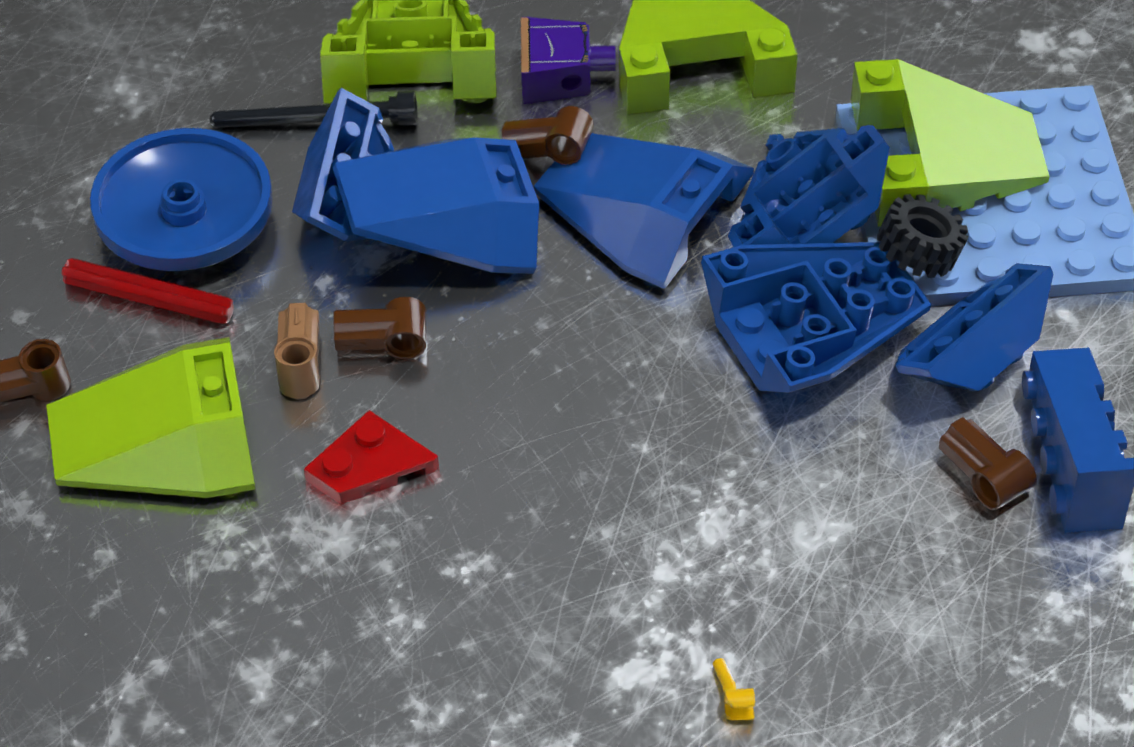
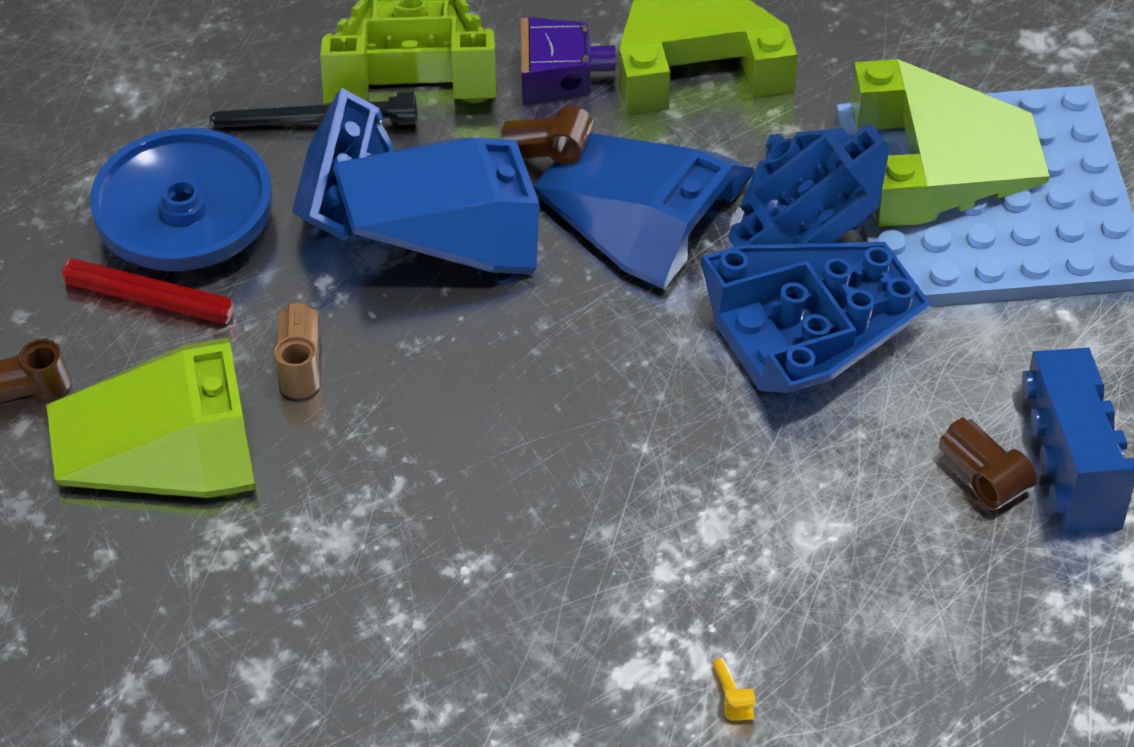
(367, 460): red wing -> none
(396, 328): reddish brown piece -> none
(922, 235): black tyre -> none
(982, 331): blue wedge -> none

